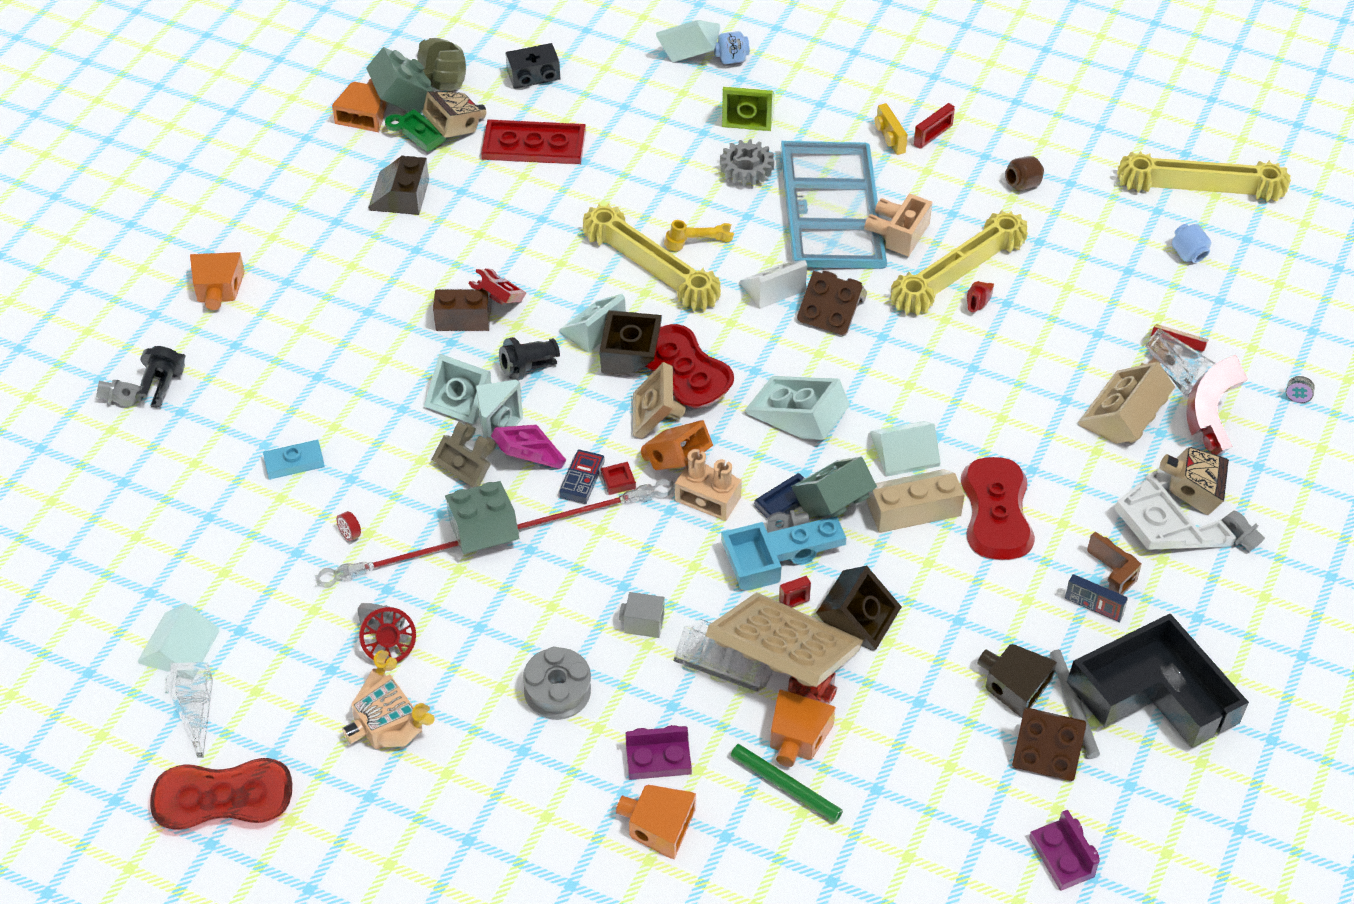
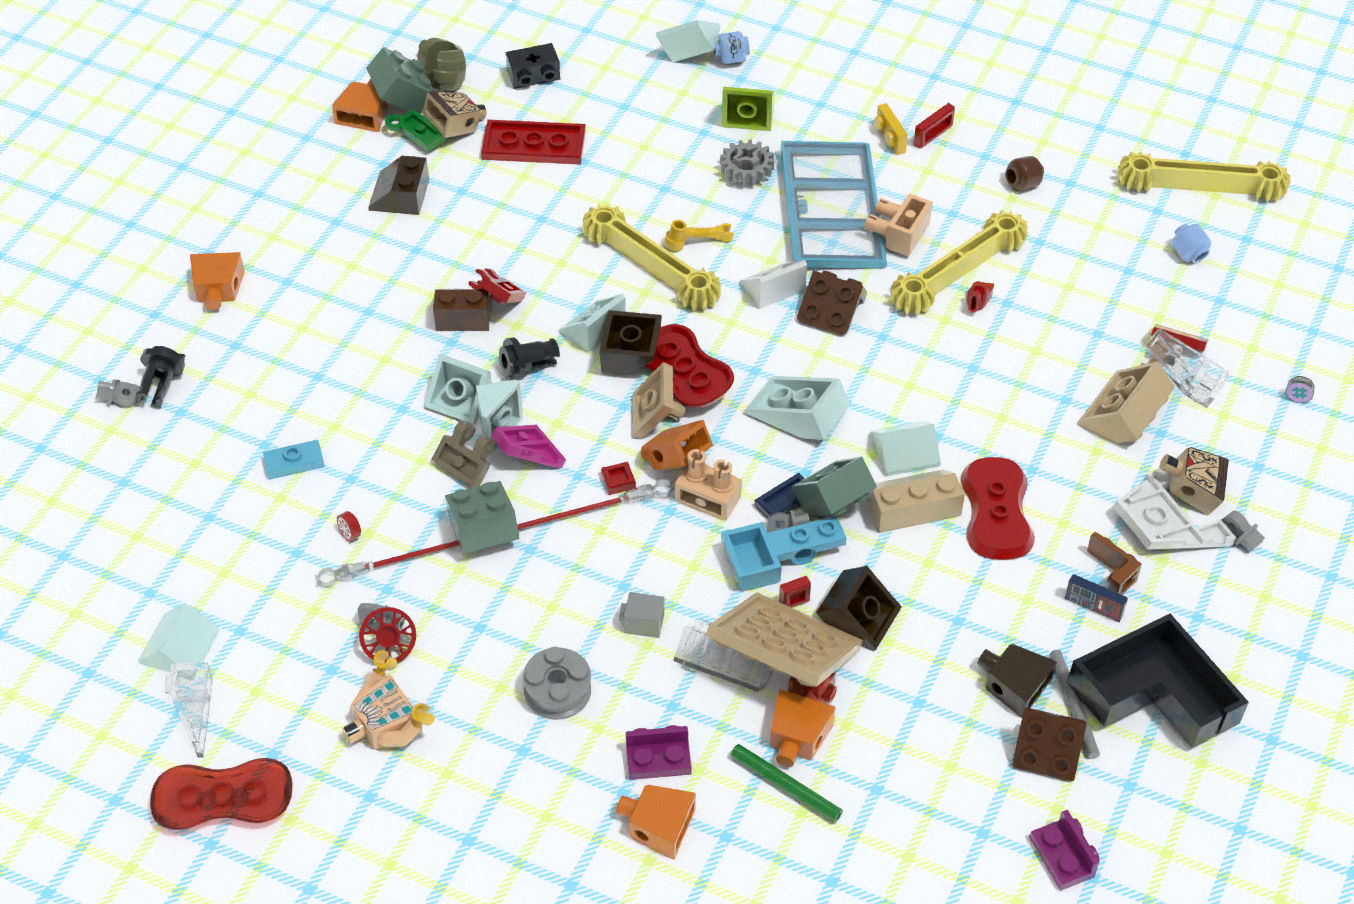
(582, 476): dark blue tile -> none
(1173, 676): clear plate -> none
(1204, 400): arch -> none

